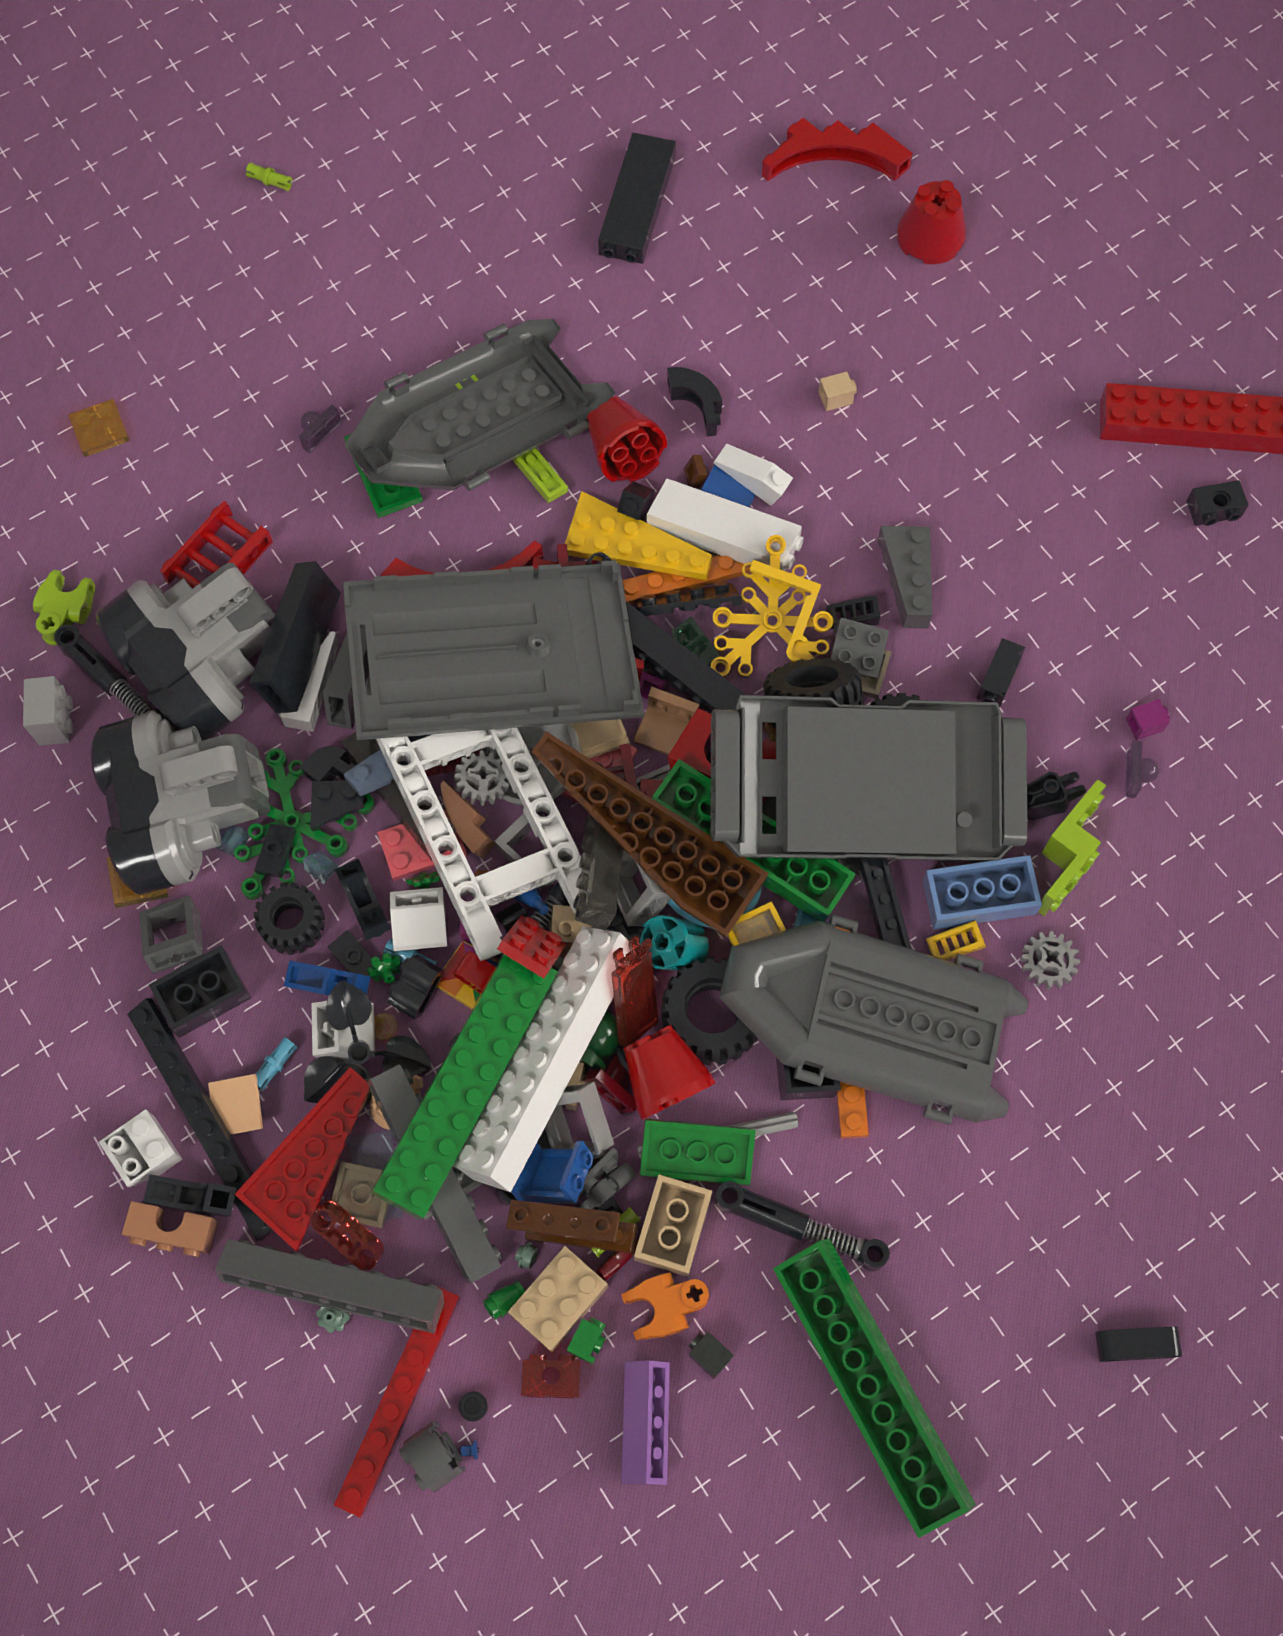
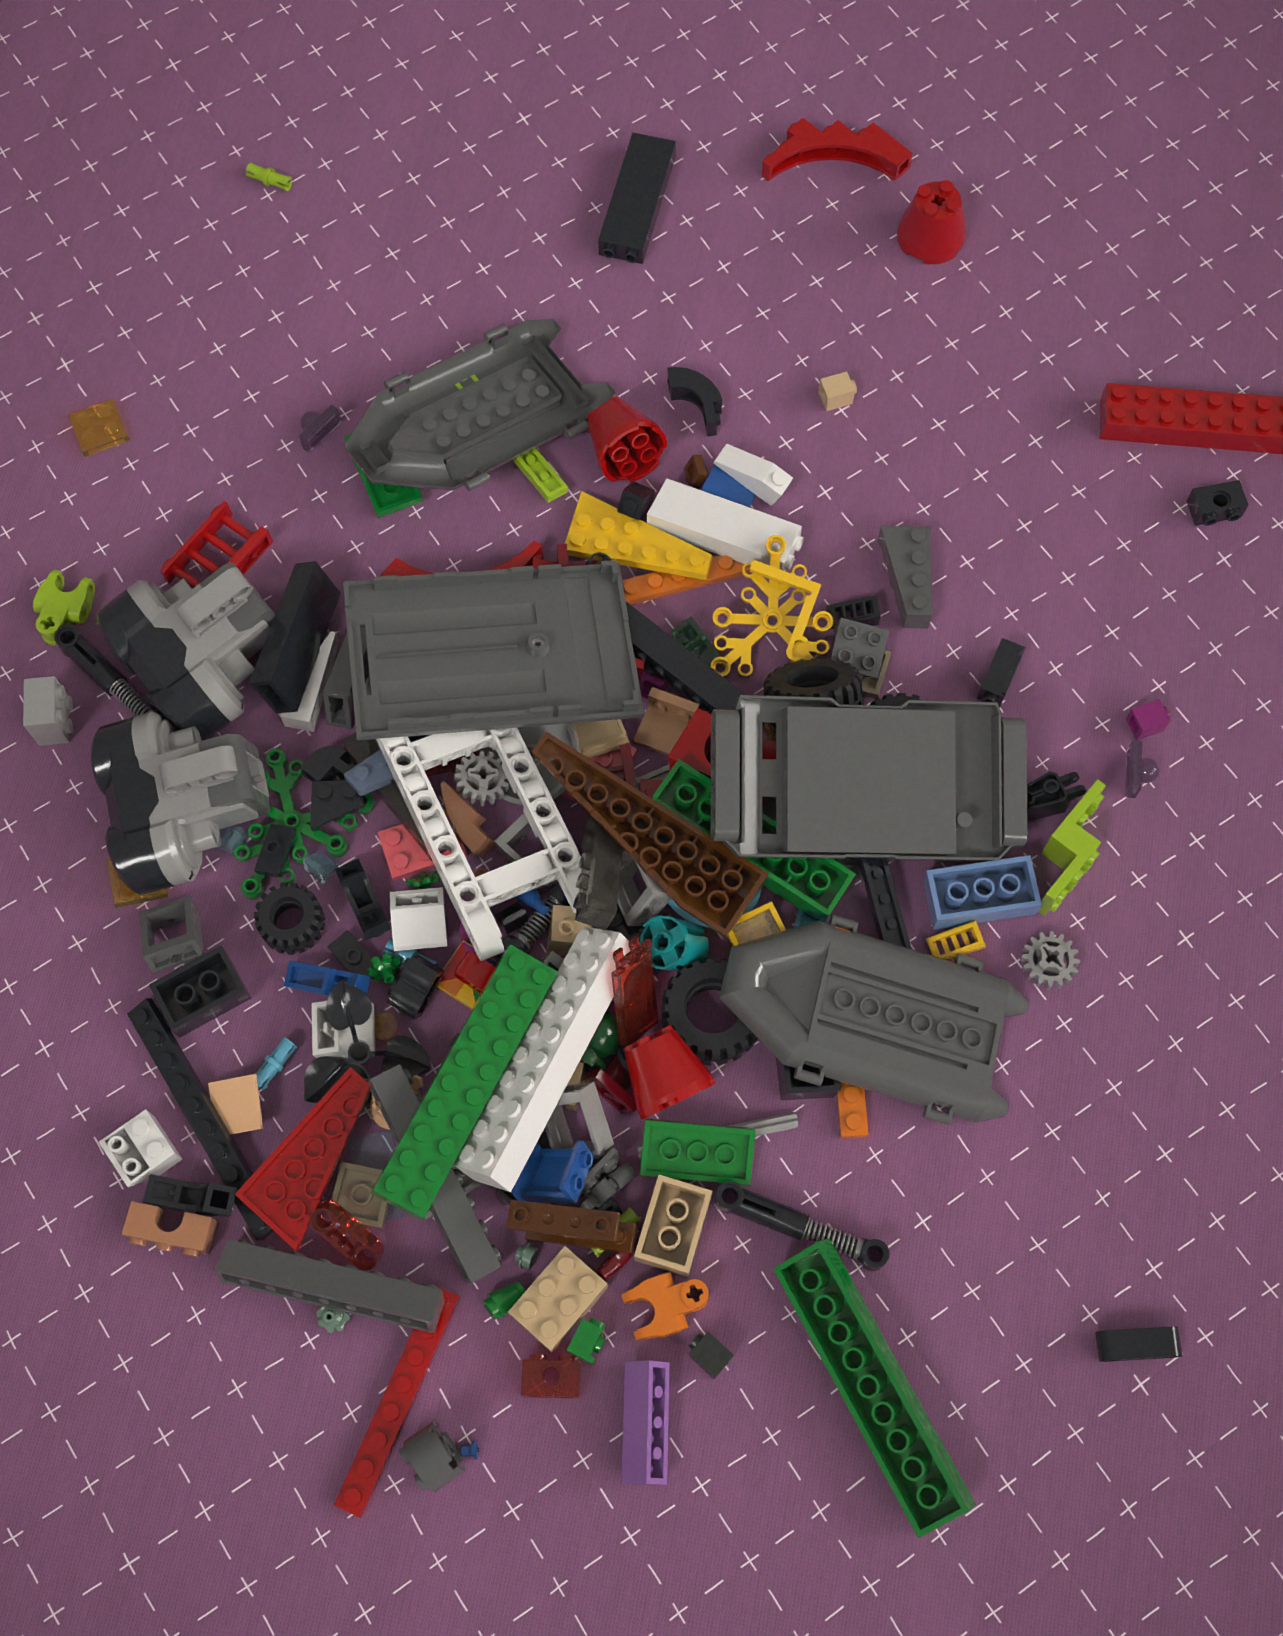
(473, 1406): black plate -> none
(532, 946): red plate -> none
(689, 600): black wing -> none

